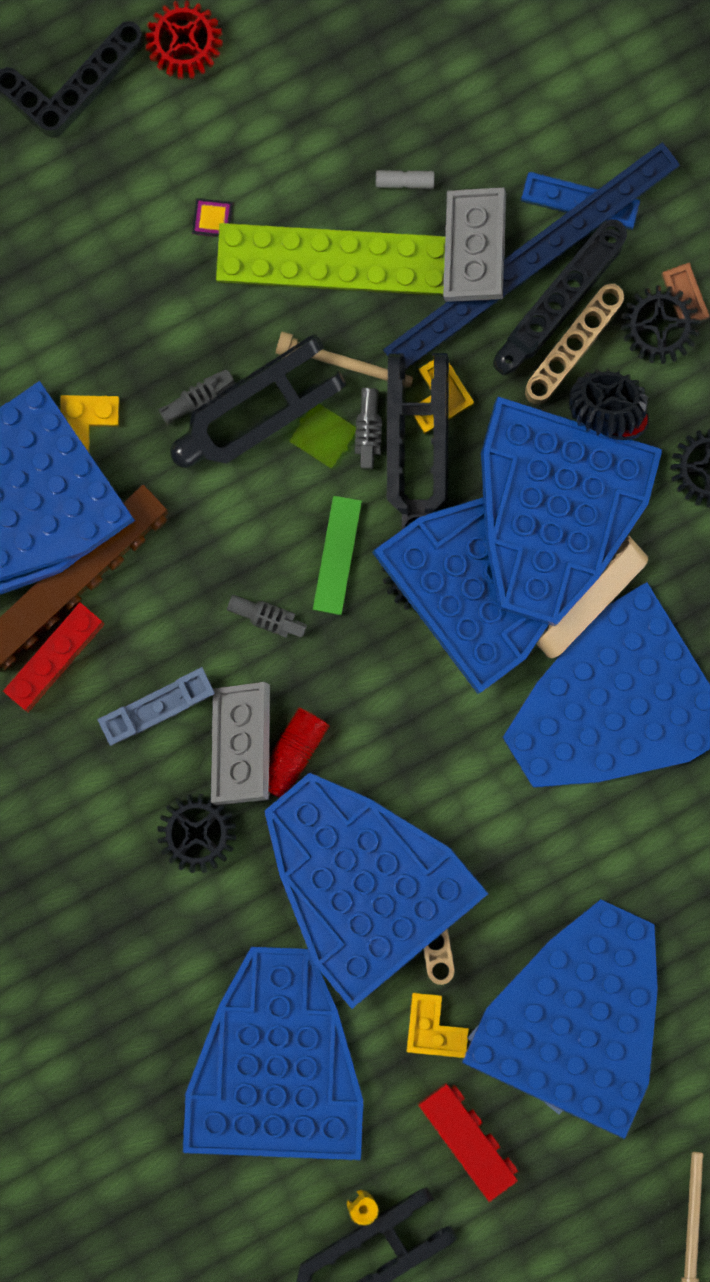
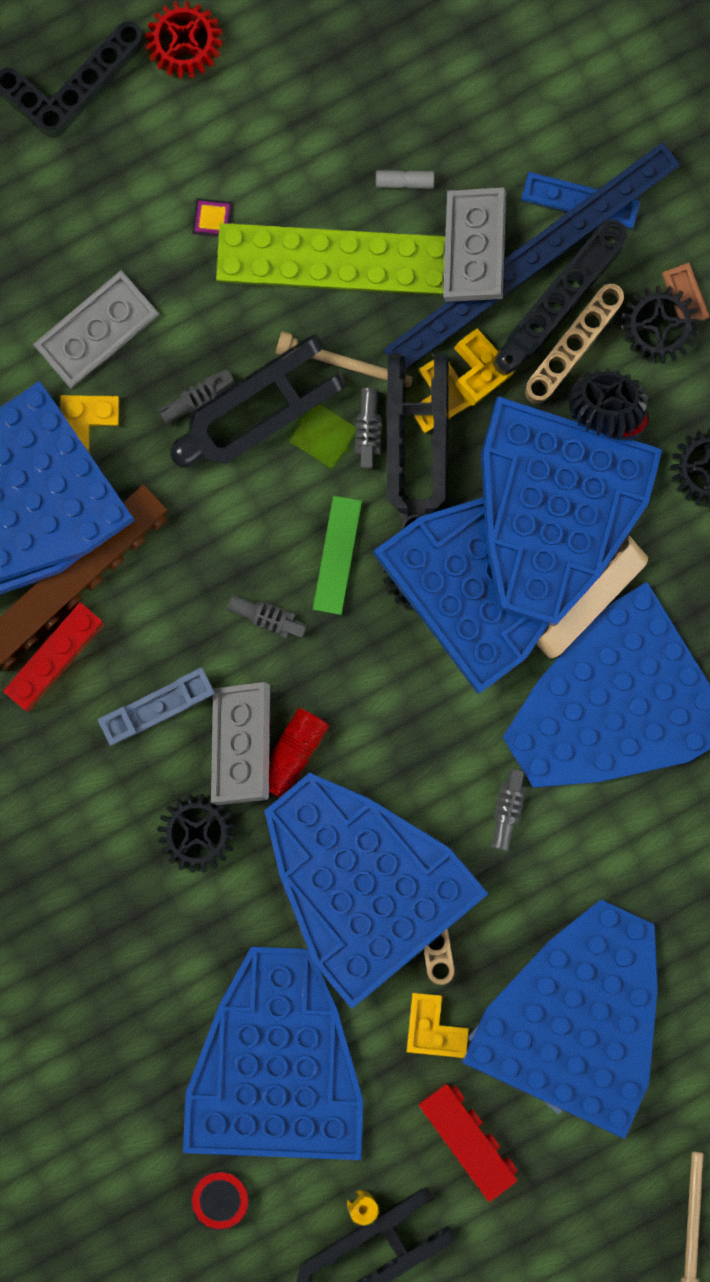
(96, 329): none -> light grey tile
(220, 1200): none -> piece
(482, 377): none -> yellow plate
(508, 809): none -> dark grey hinge

